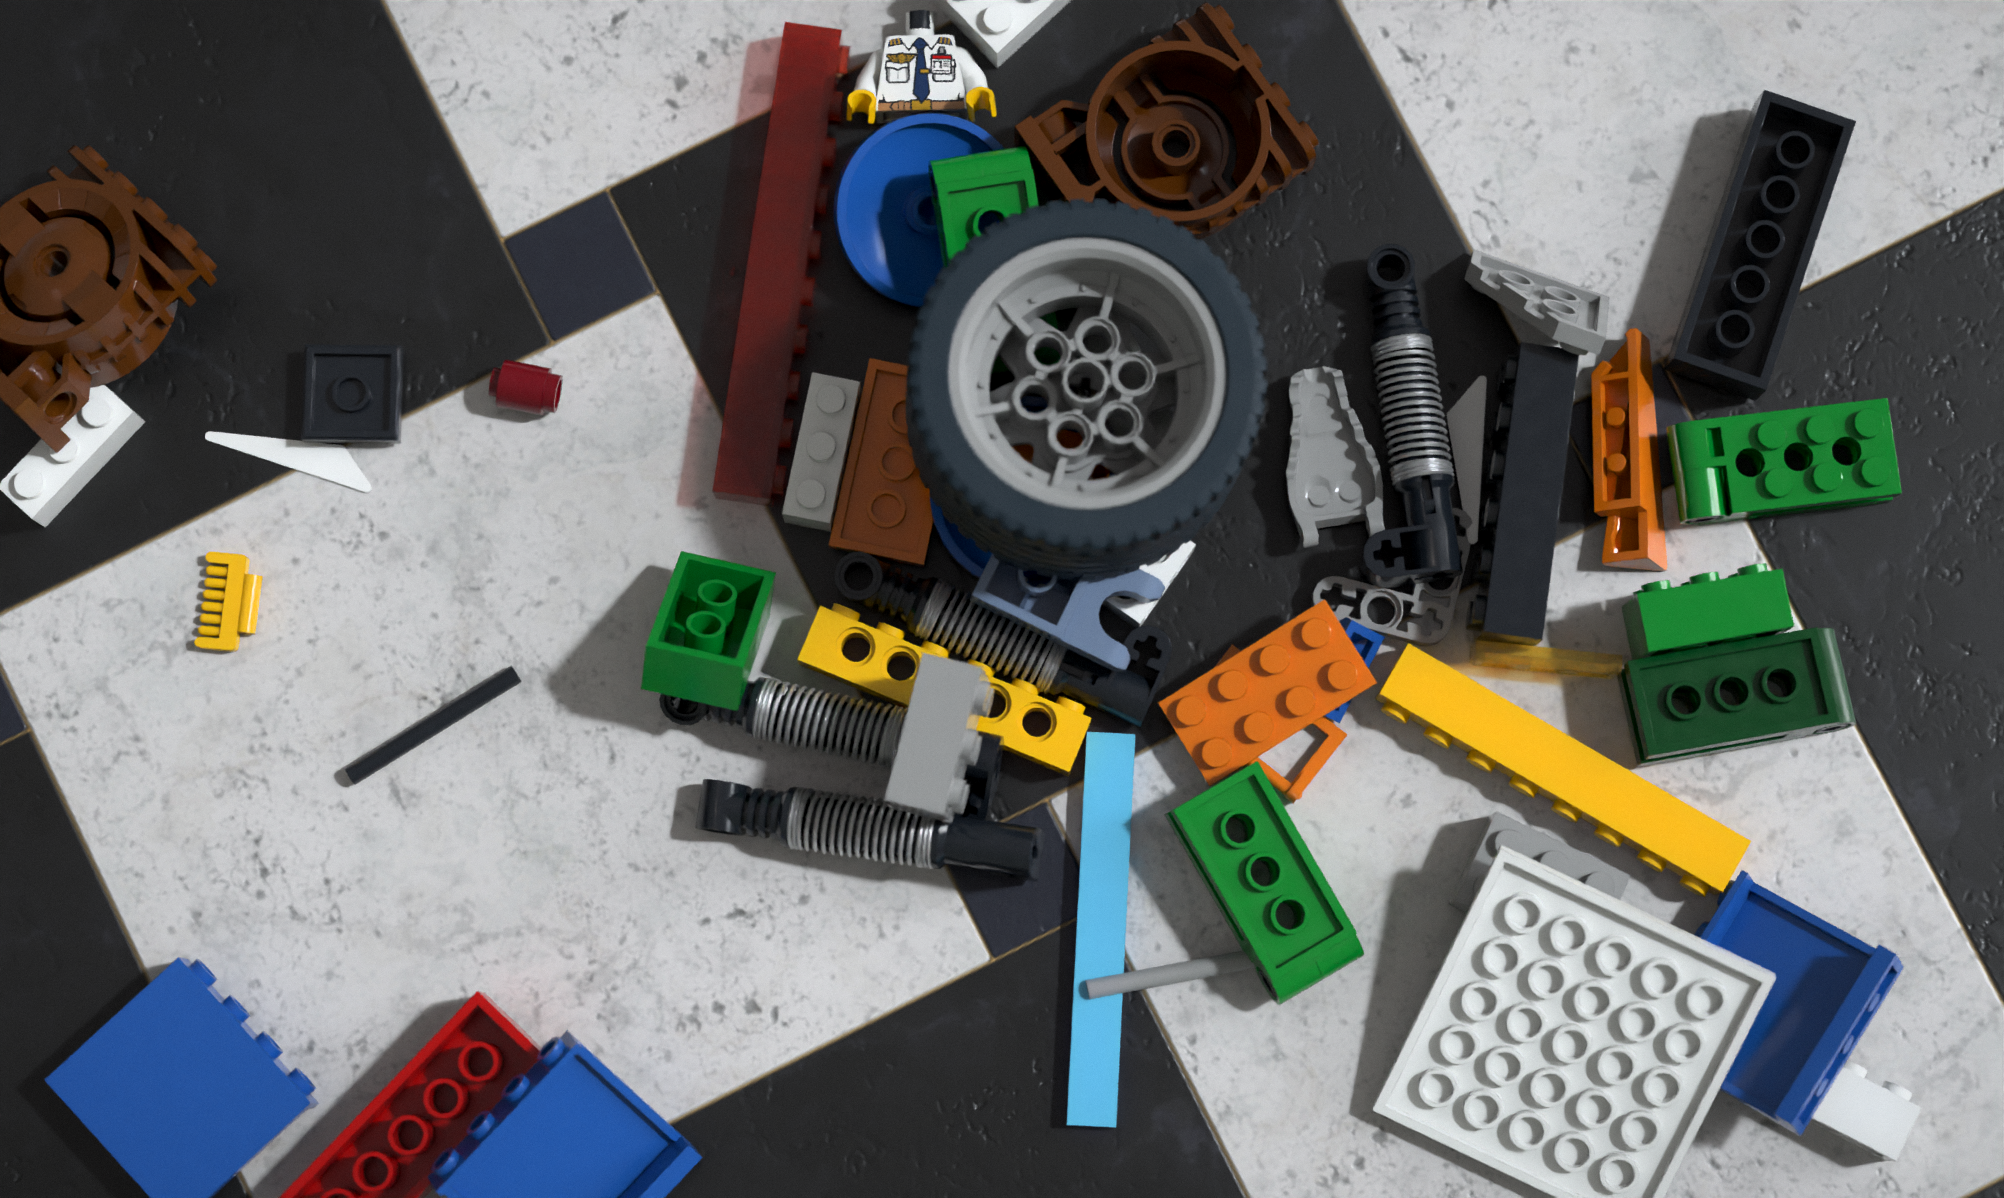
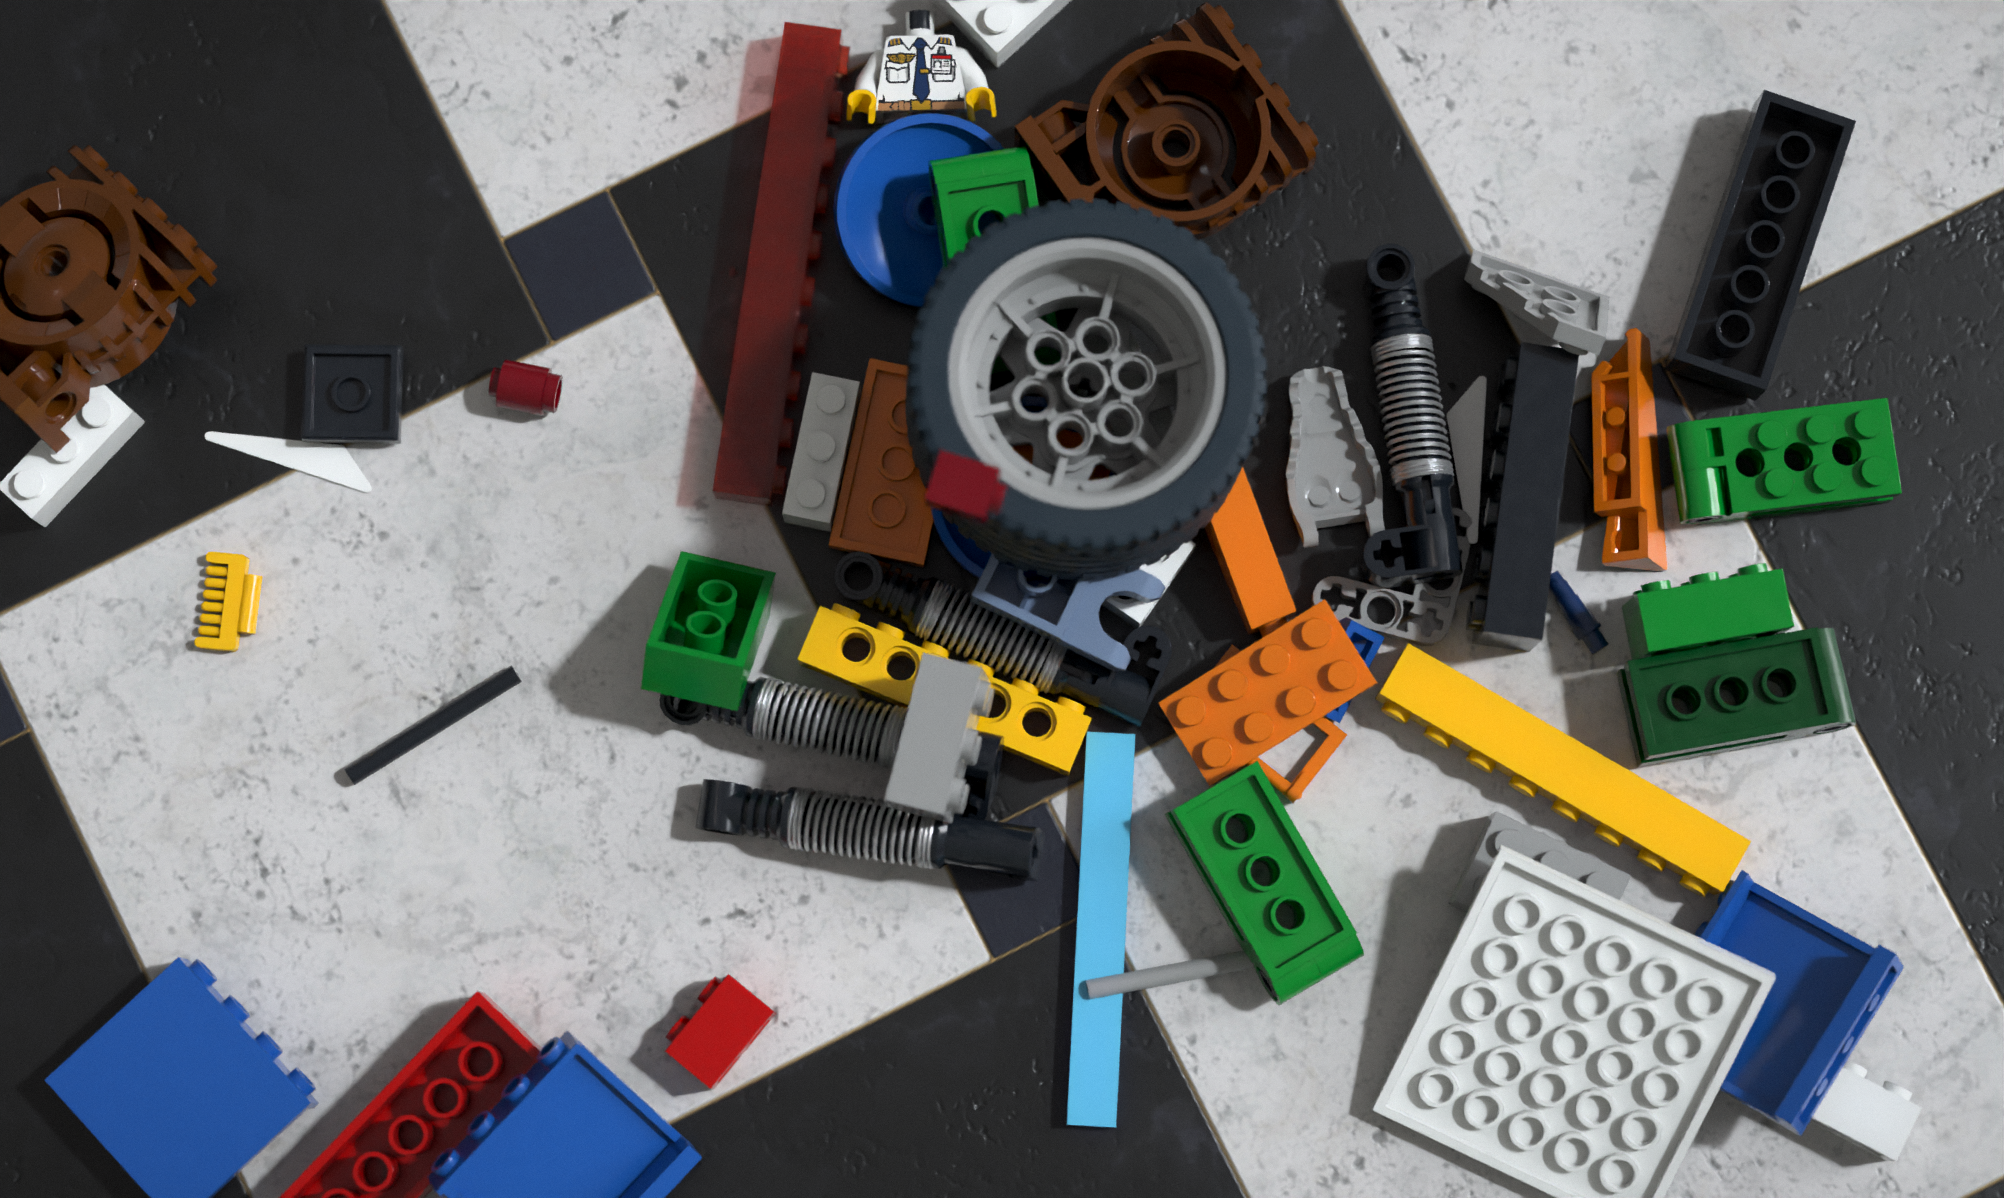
(718, 1030): none -> red brick
(965, 487): none -> dark red brick
(1249, 561): none -> orange slope
(1545, 660): clear yellow tile -> none
(1577, 615): none -> dark blue animal

